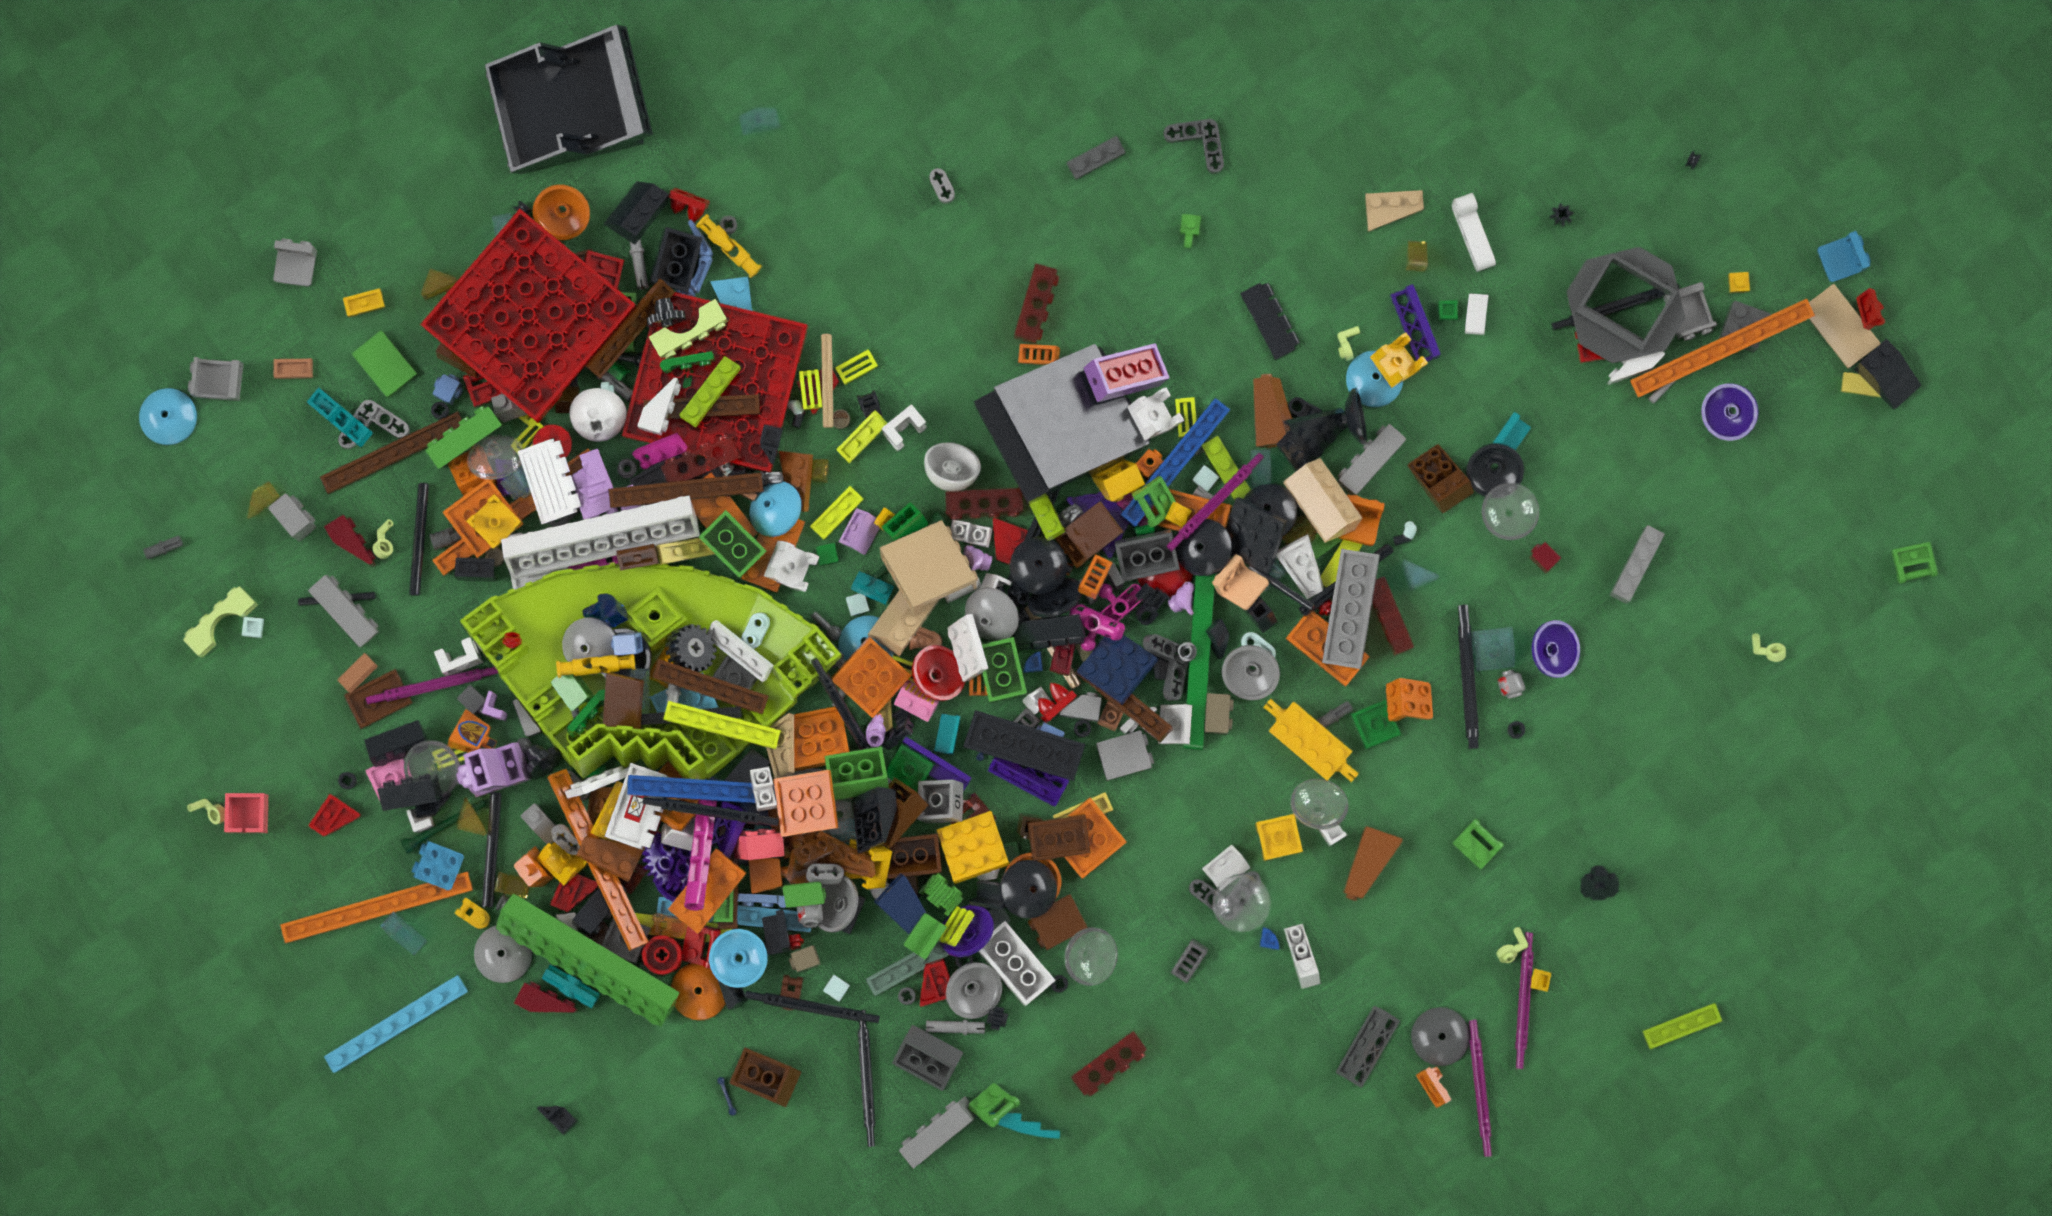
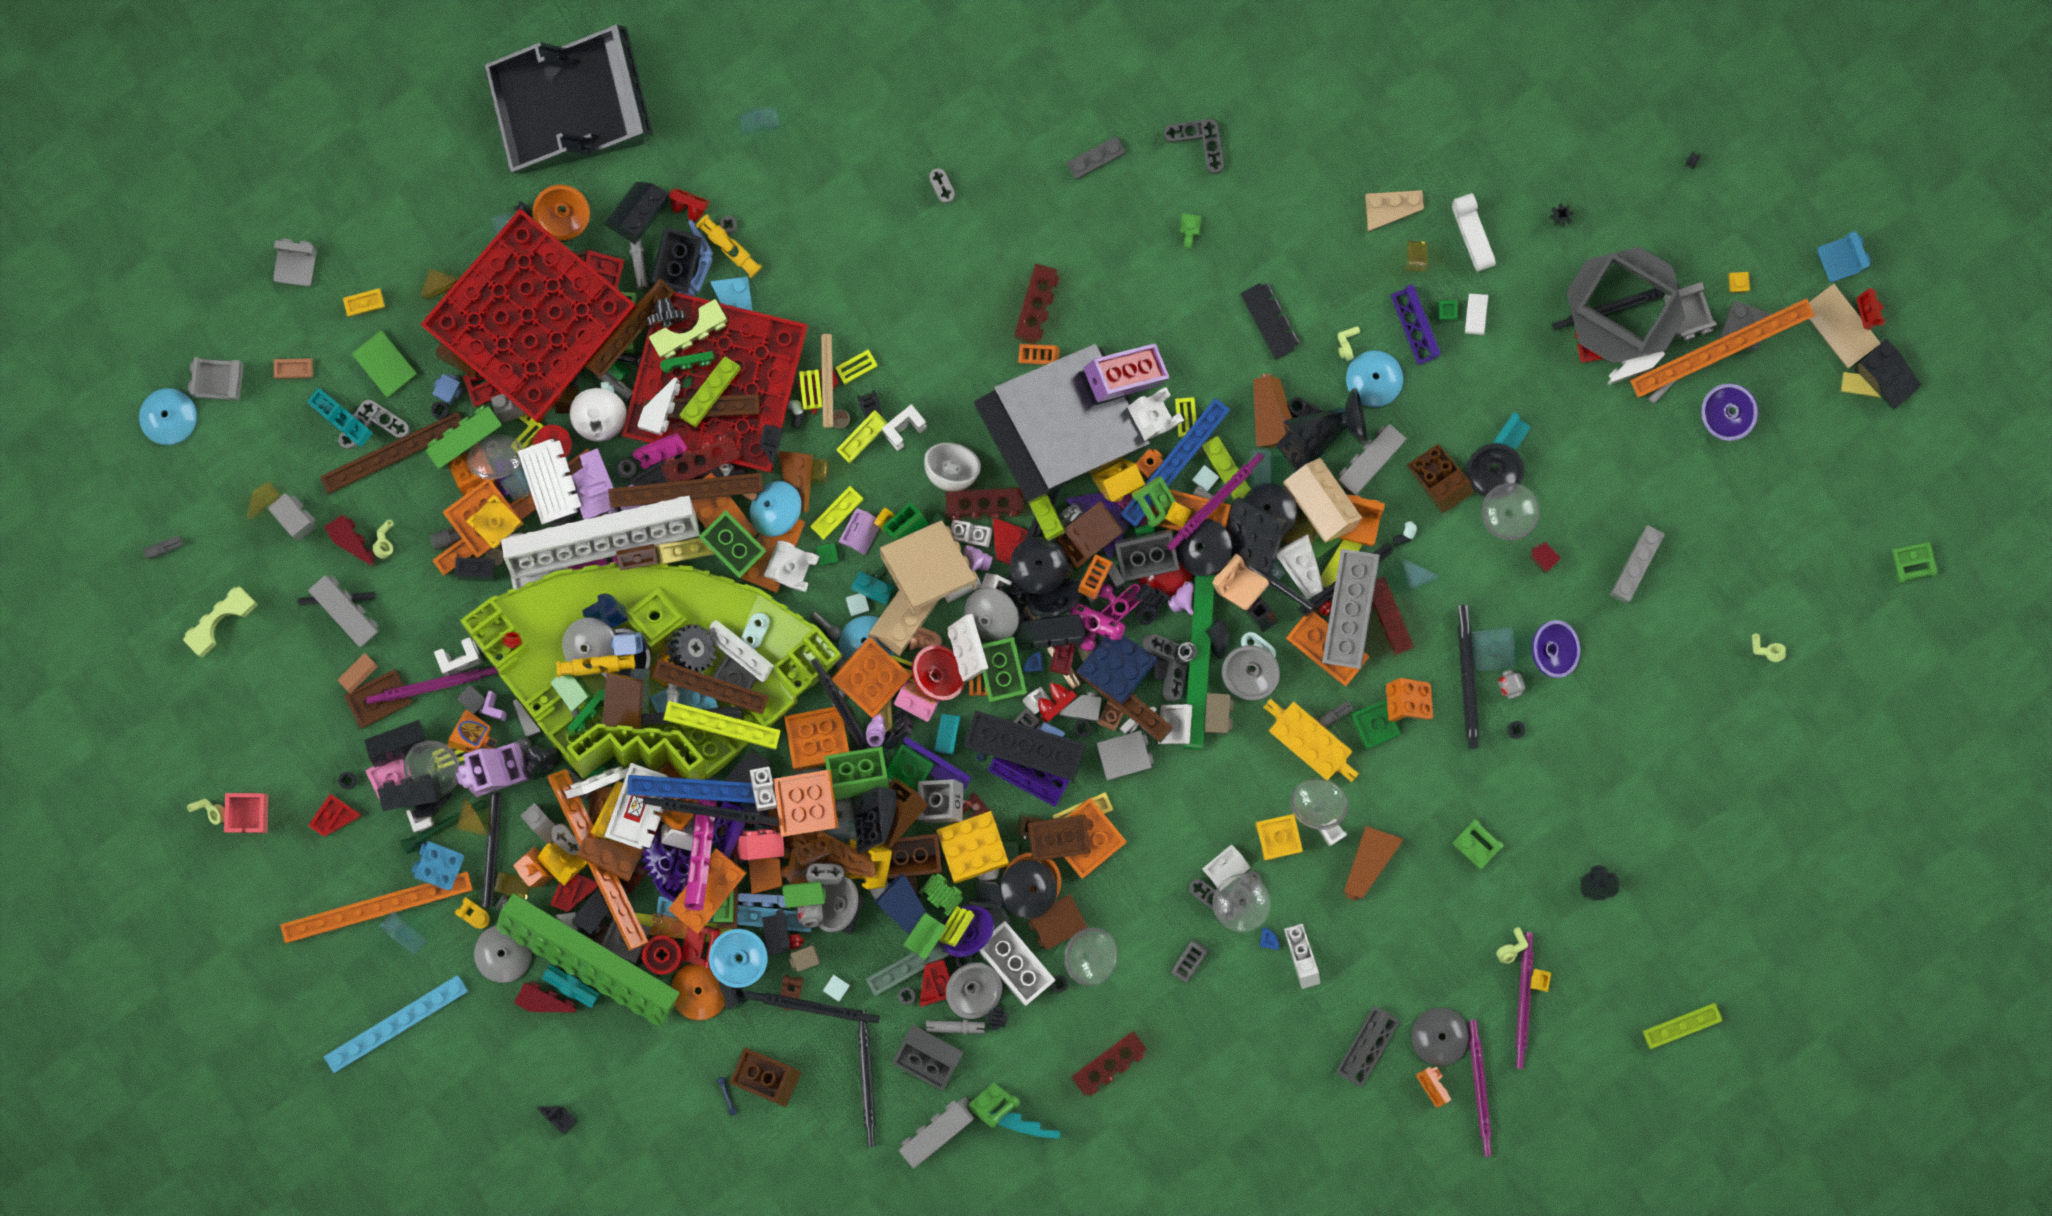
(252, 627): light aqua tile -> none
(419, 539): black axle -> none
(771, 477): dark grey axle -> none
(783, 757): tan wing -> none
(1396, 362): yellow panel -> none

